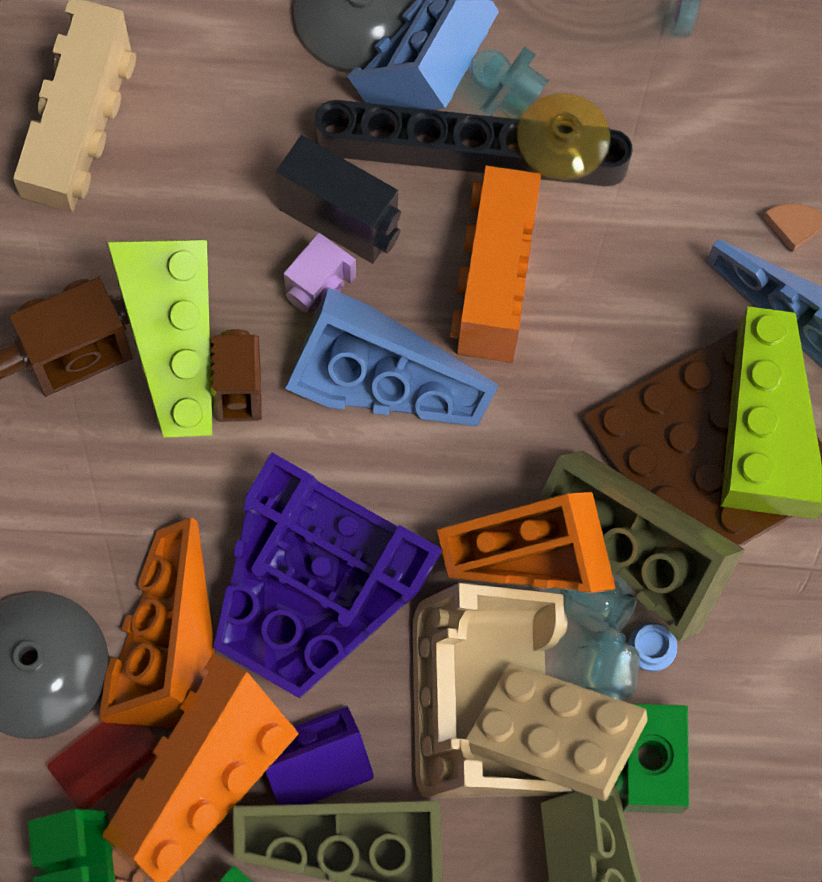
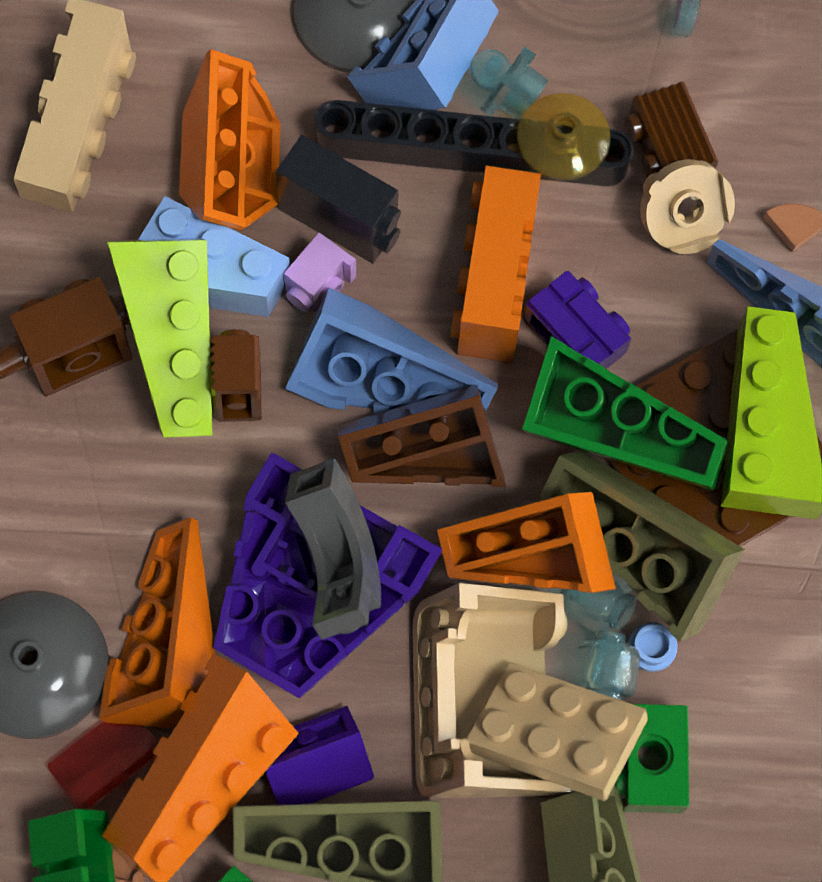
(229, 144): none -> orange wedge
(240, 270): none -> light blue wedge
(339, 545): none -> dark grey arch
(424, 442): none -> reddish brown wedge
(574, 317): none -> dark purple brick
(611, 418): none -> green wedge
(668, 128): none -> reddish brown brick
(669, 188): none -> tan plate

